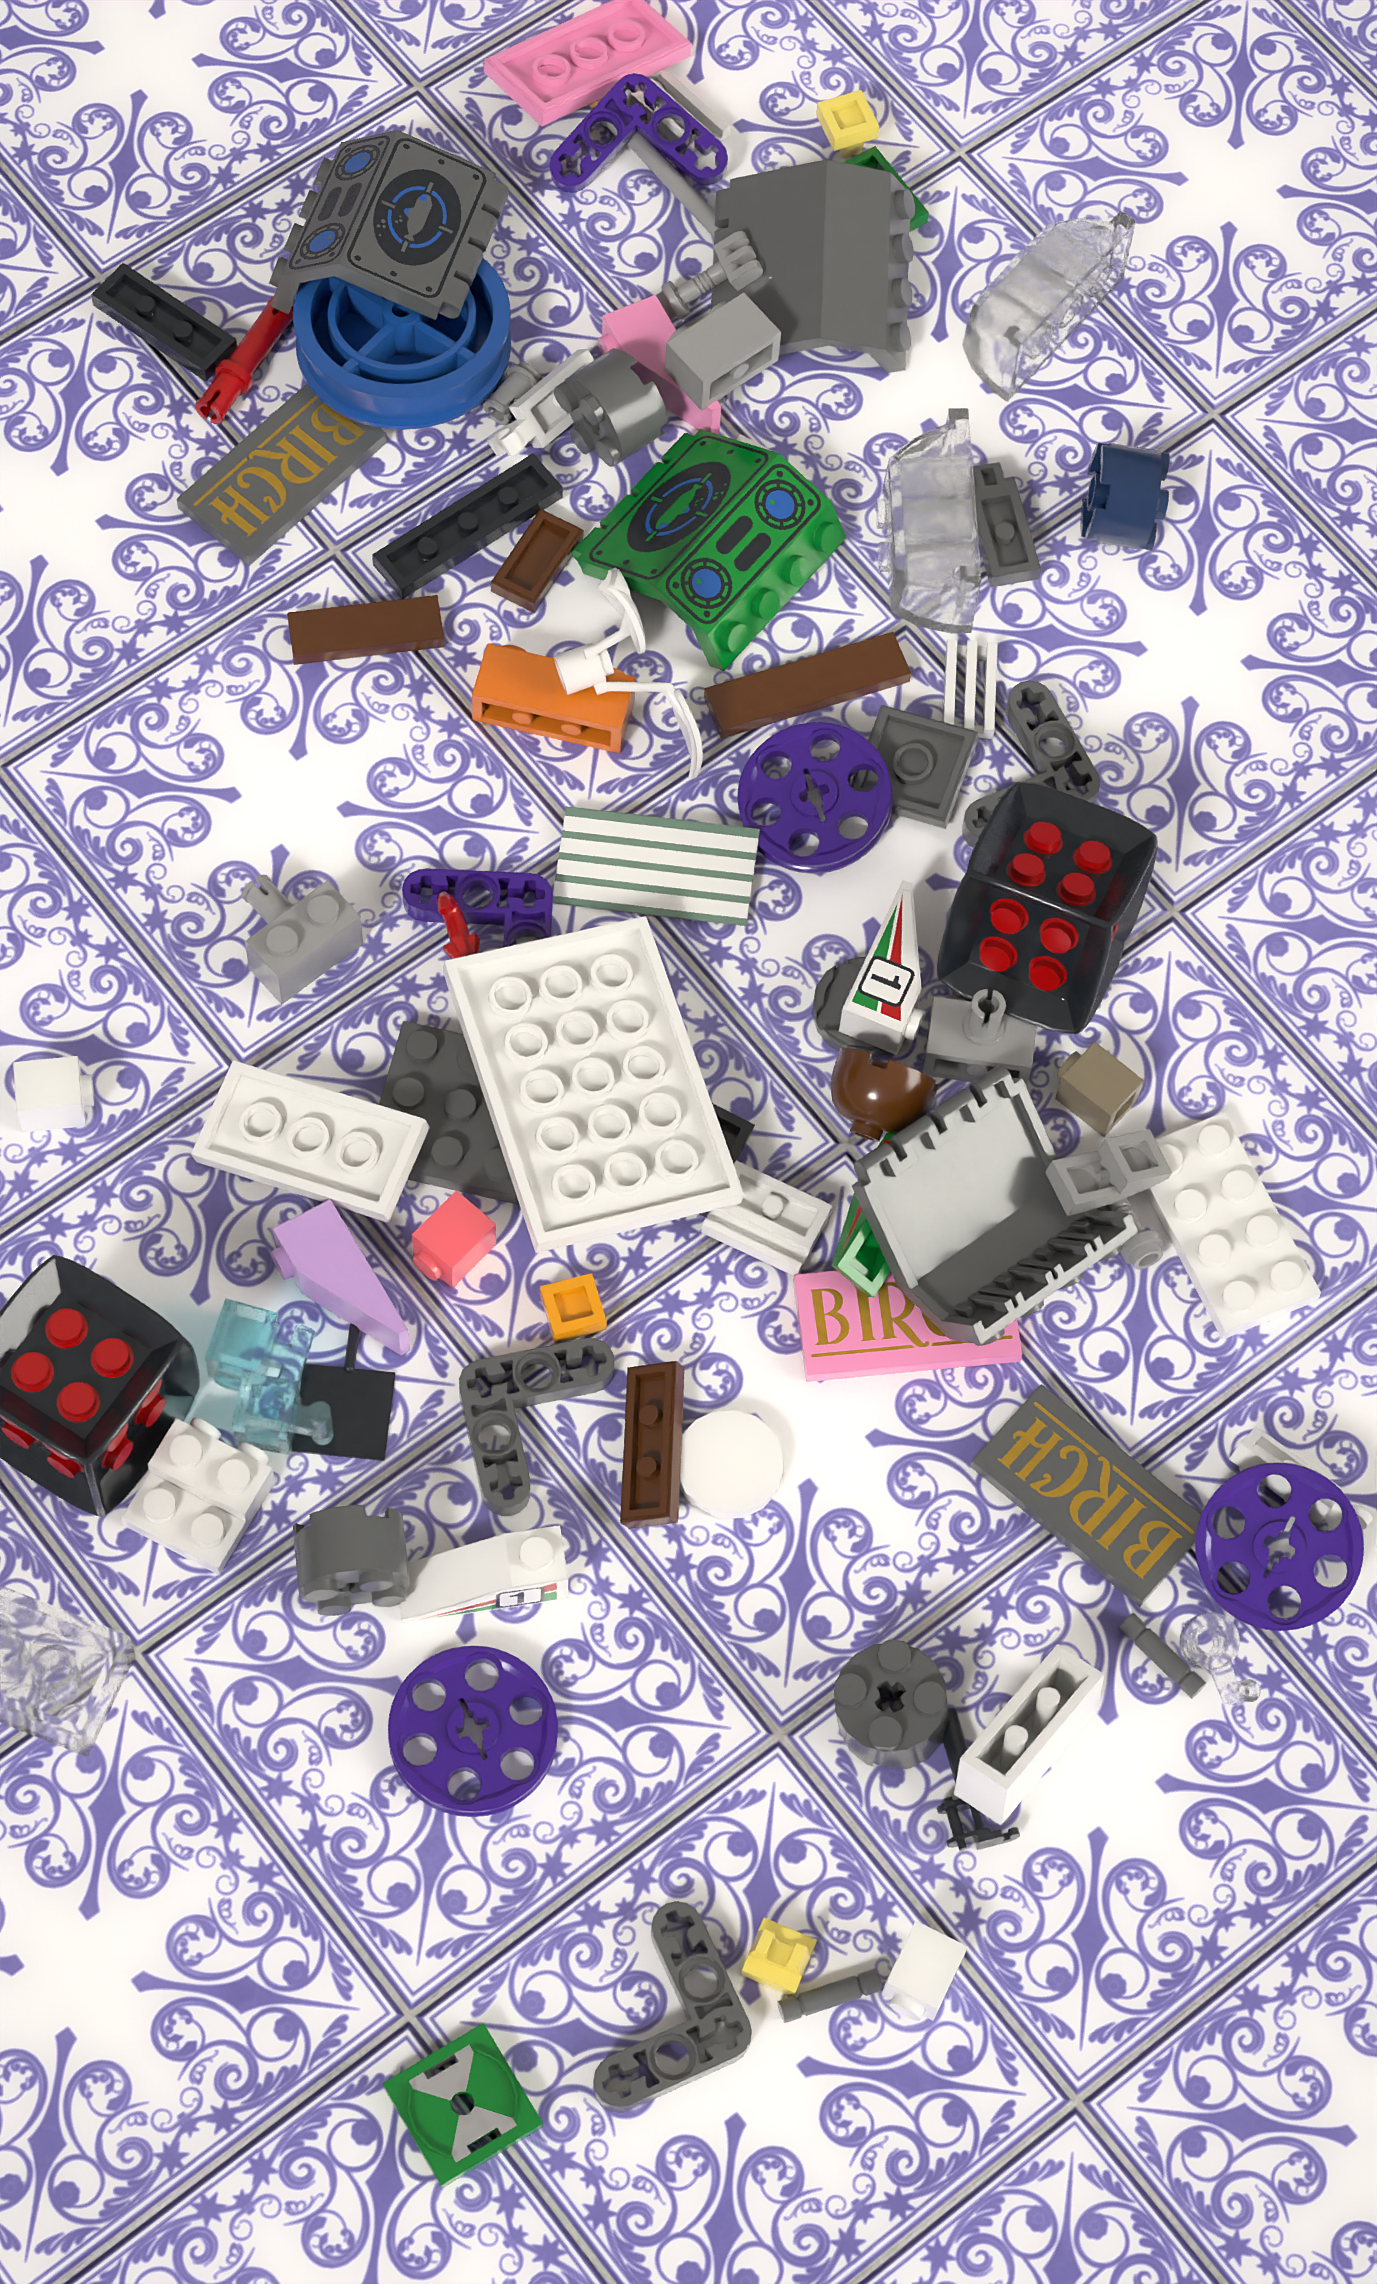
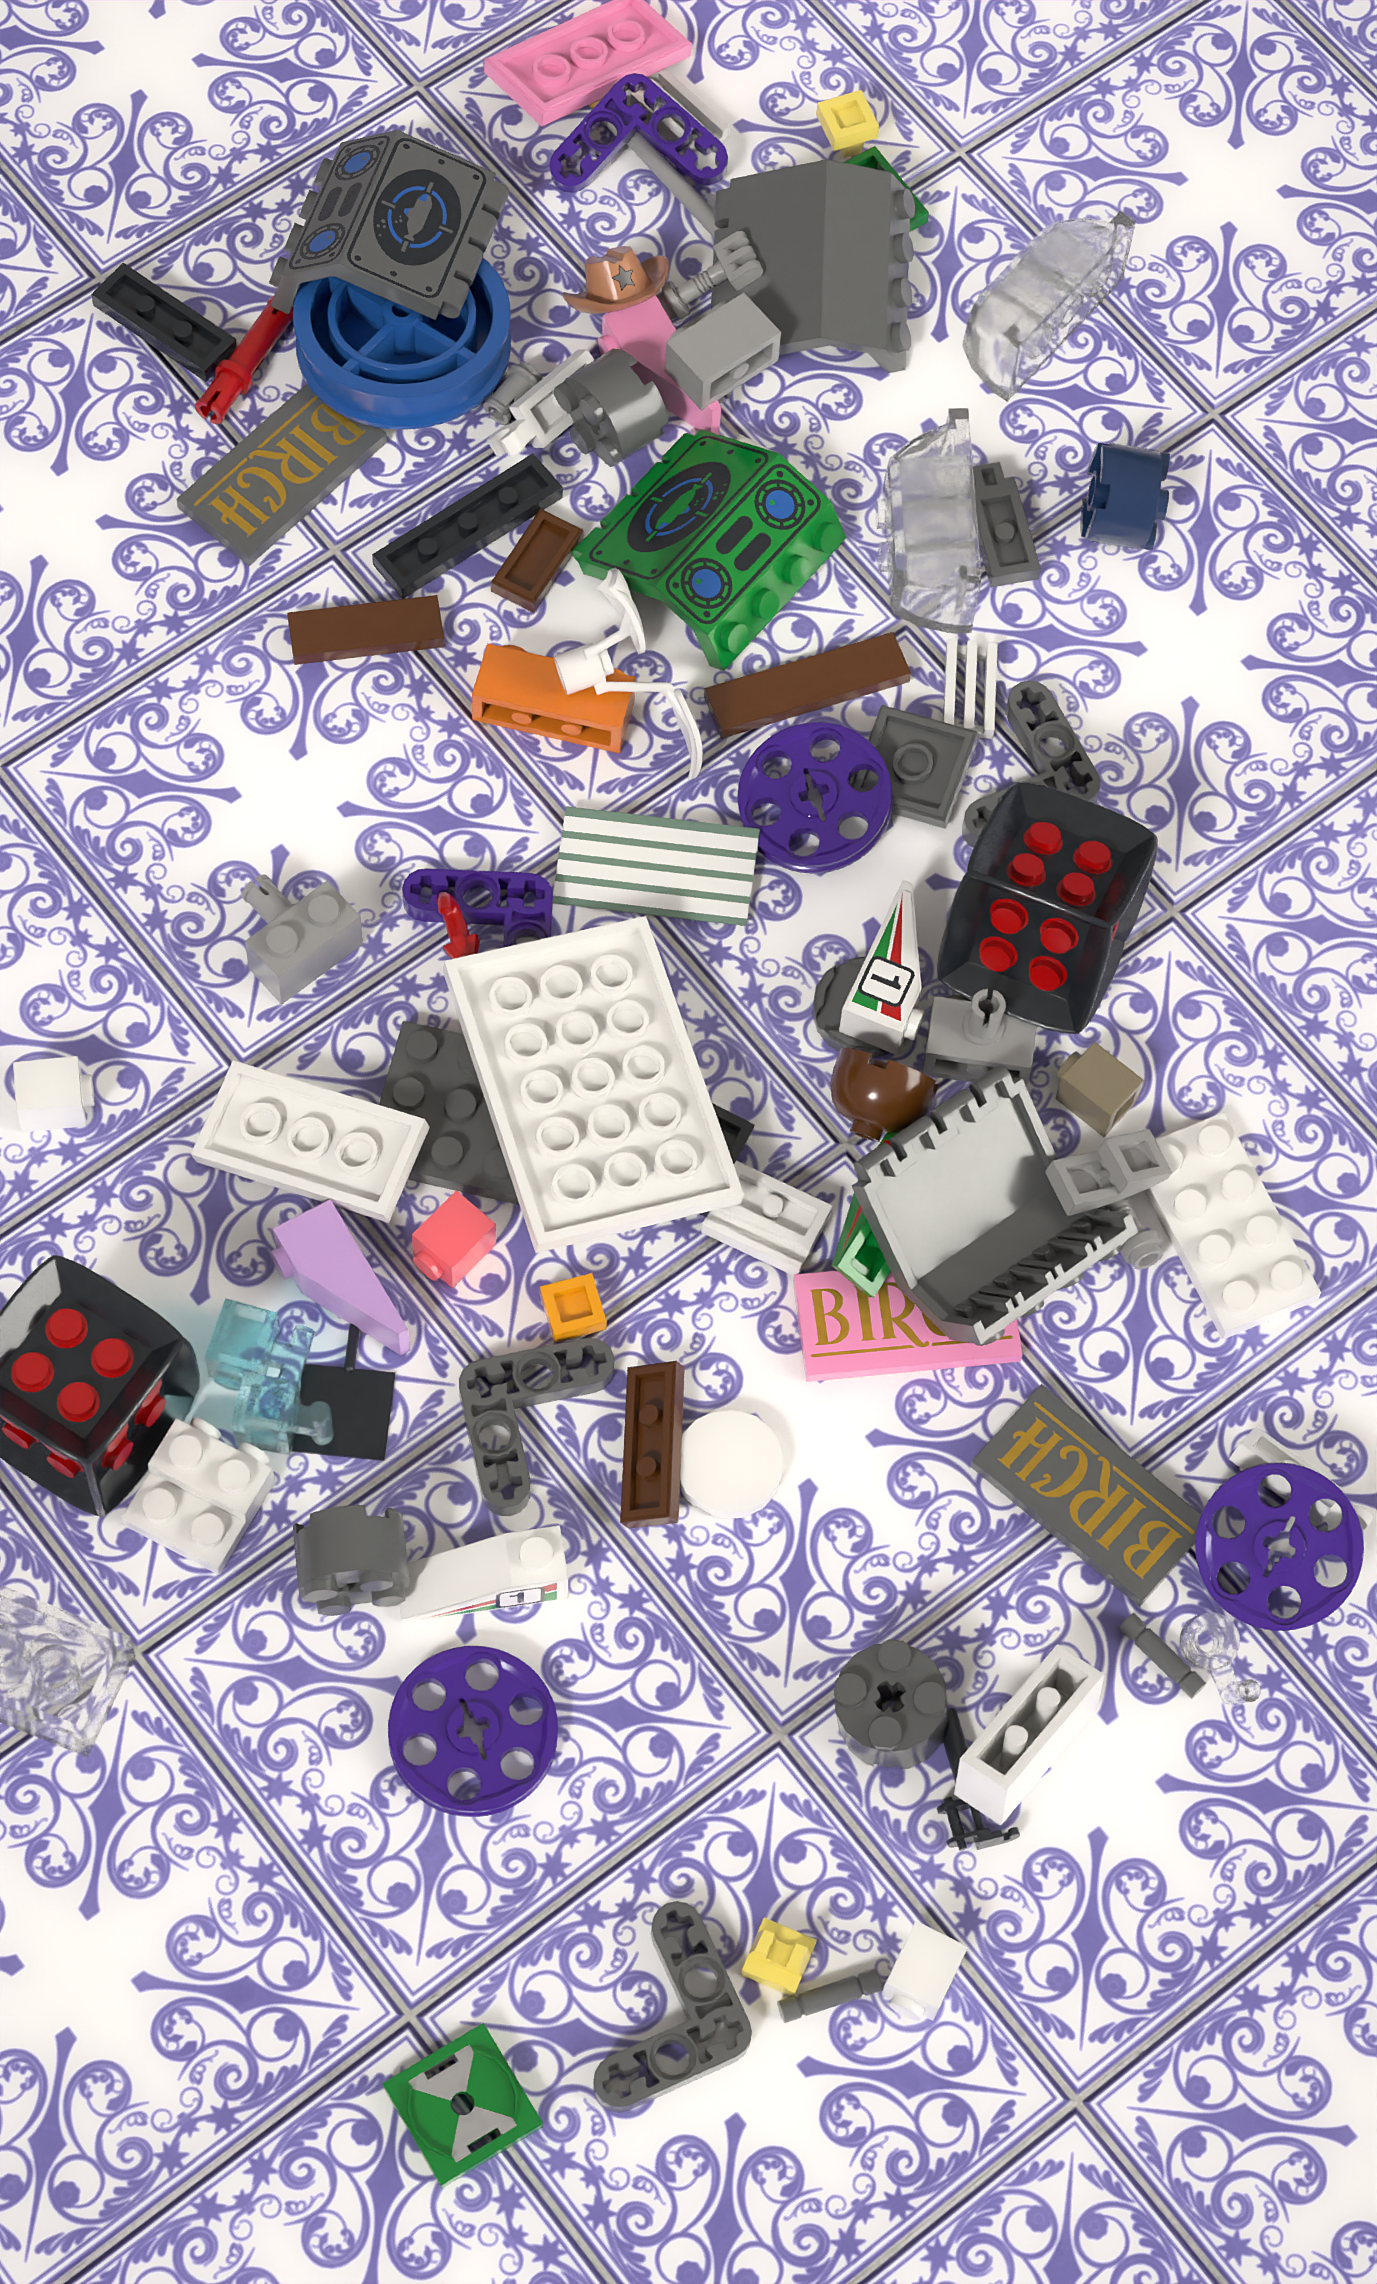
(619, 281): none -> nougat hat

